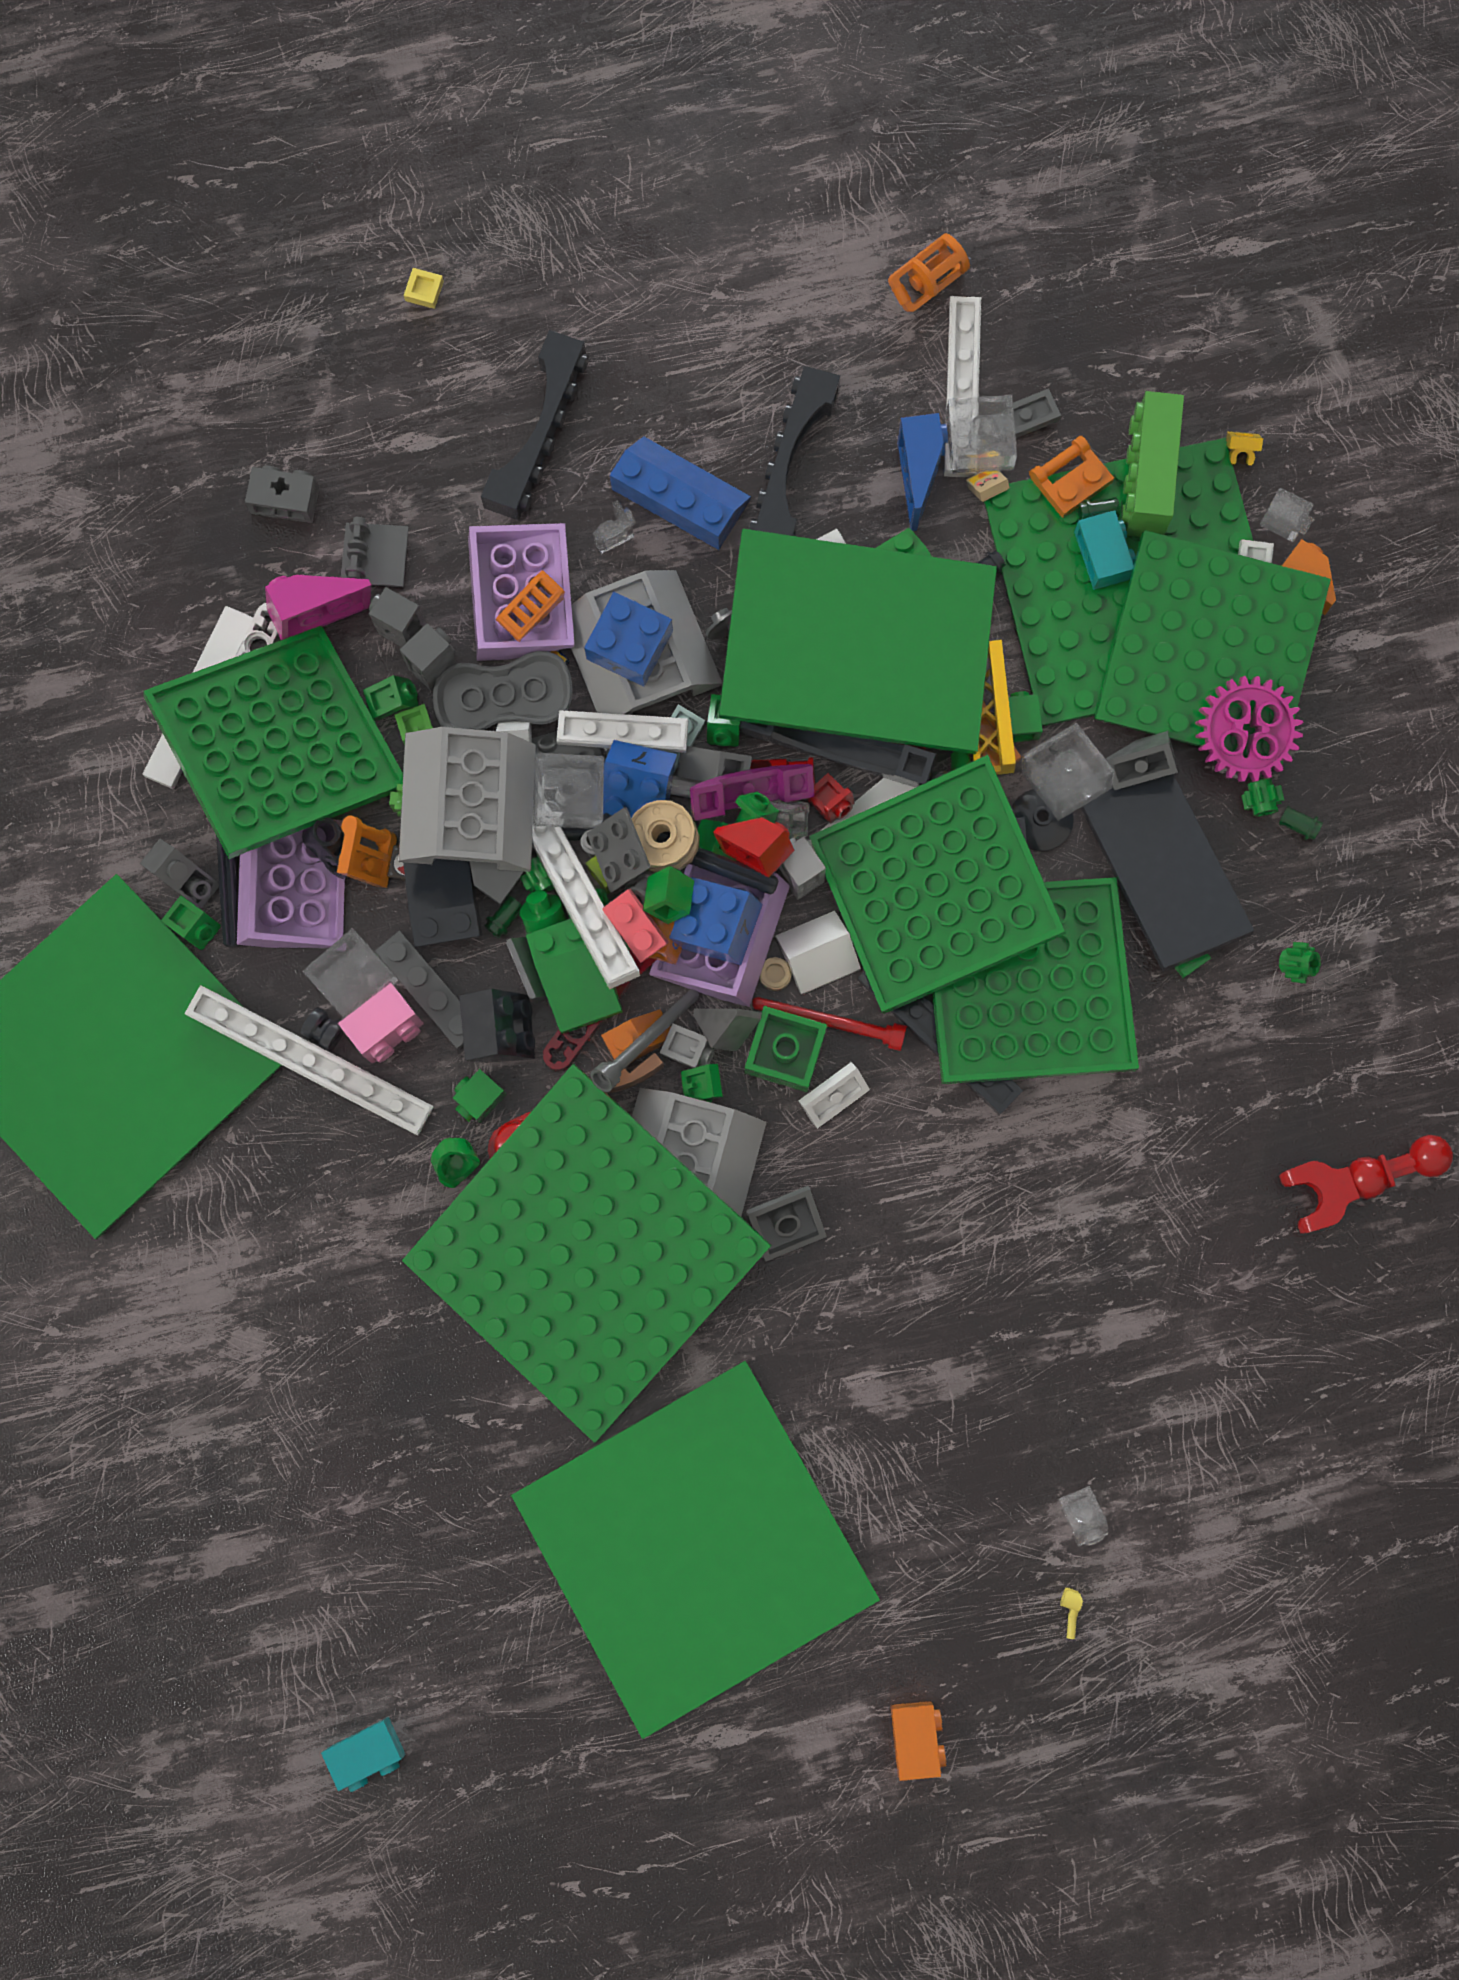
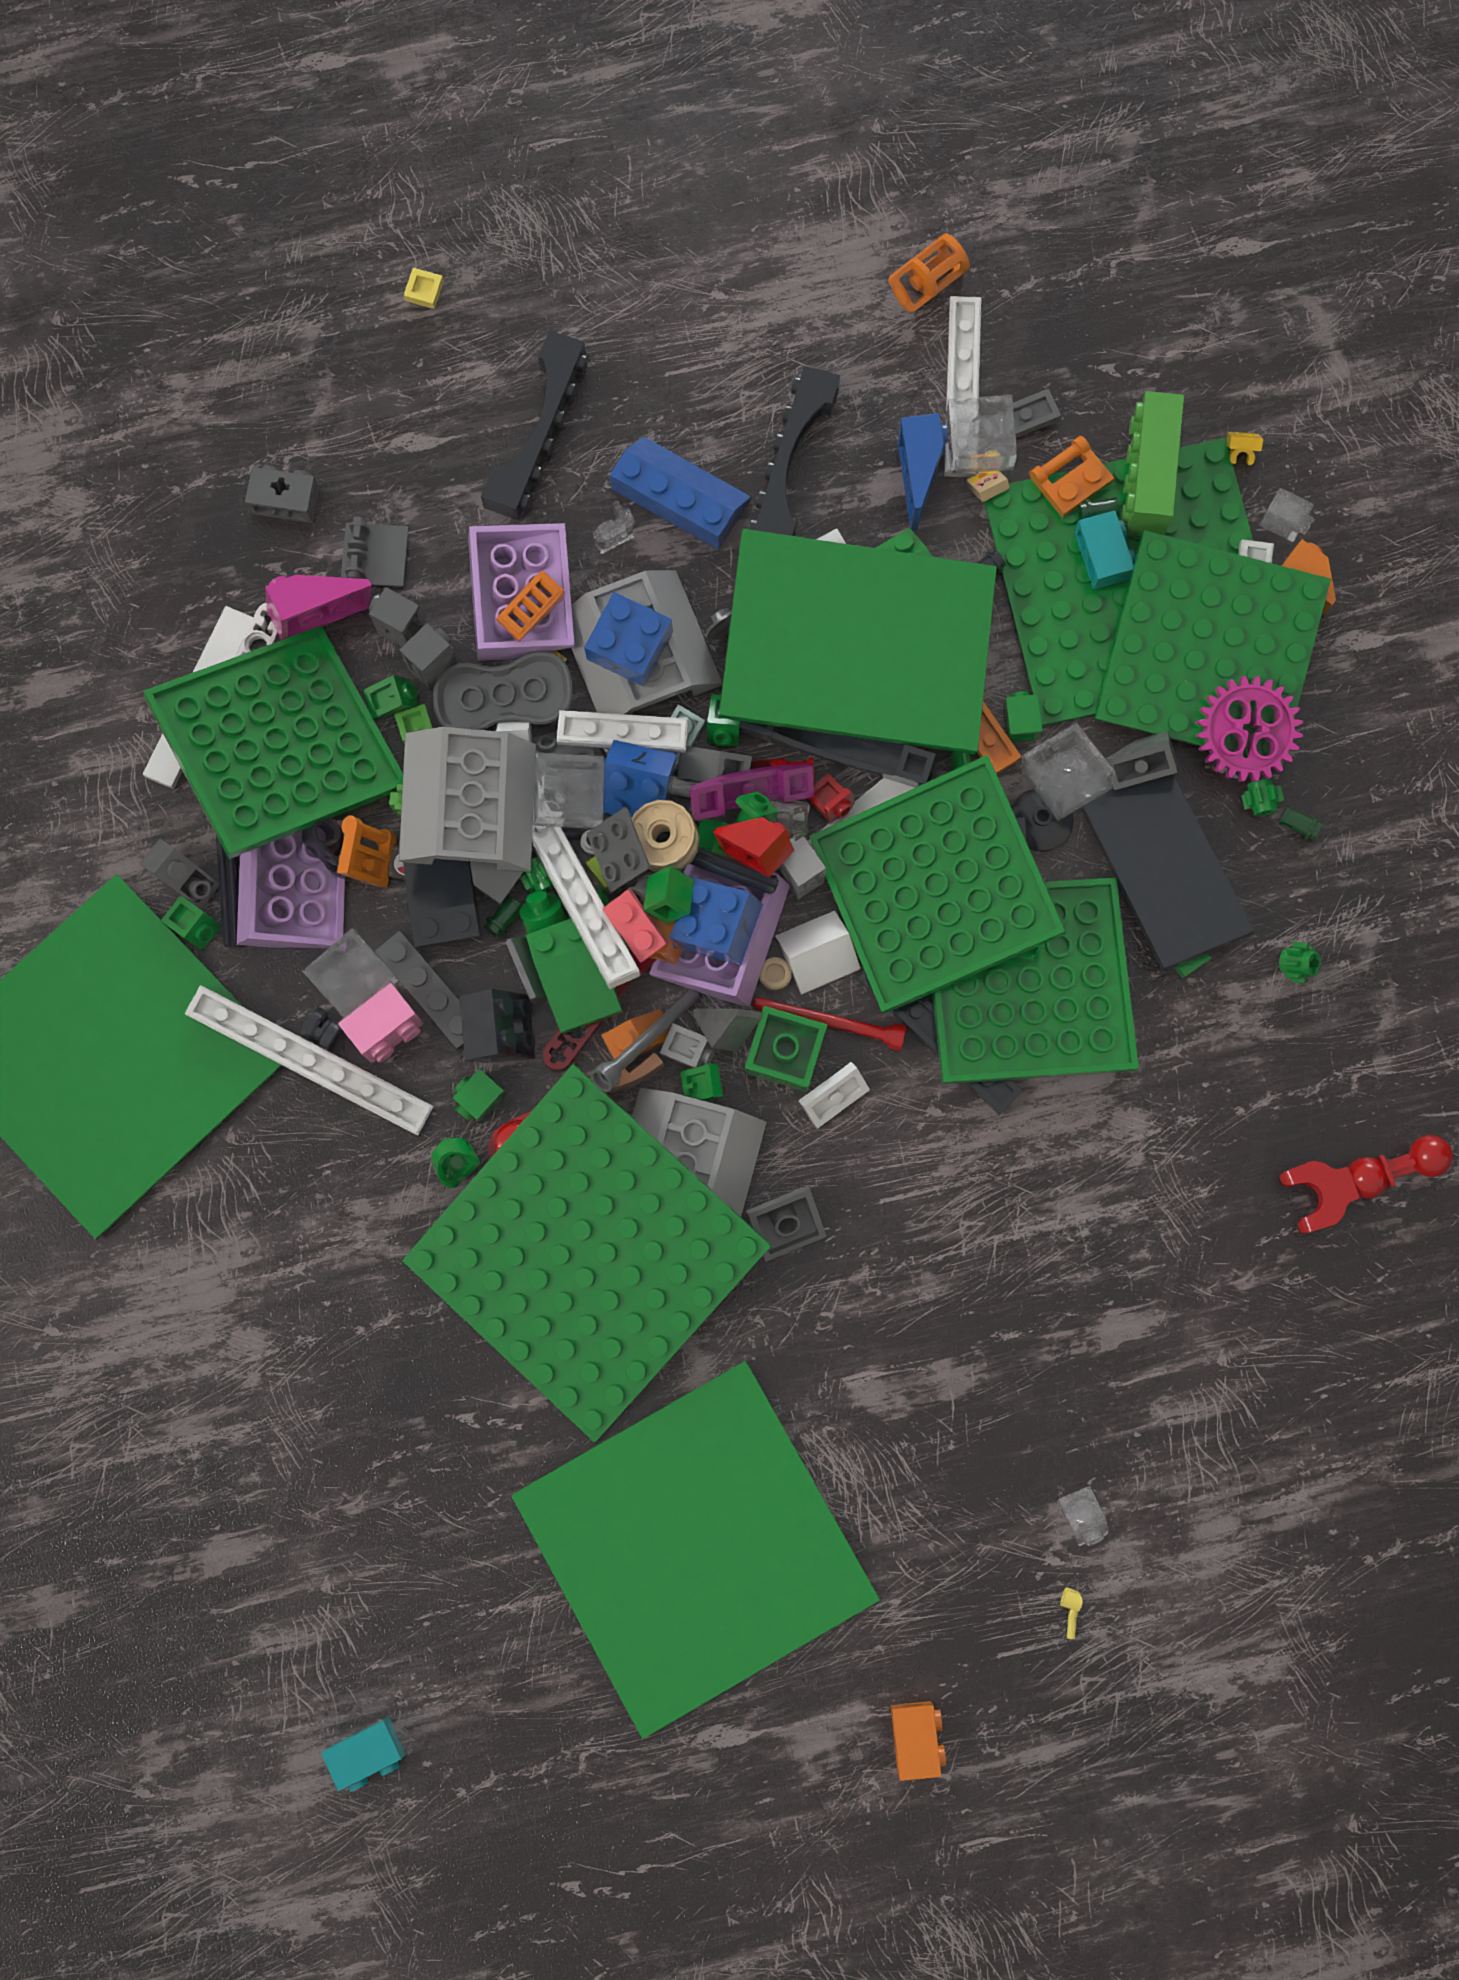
(1001, 712): yellow fence -> none

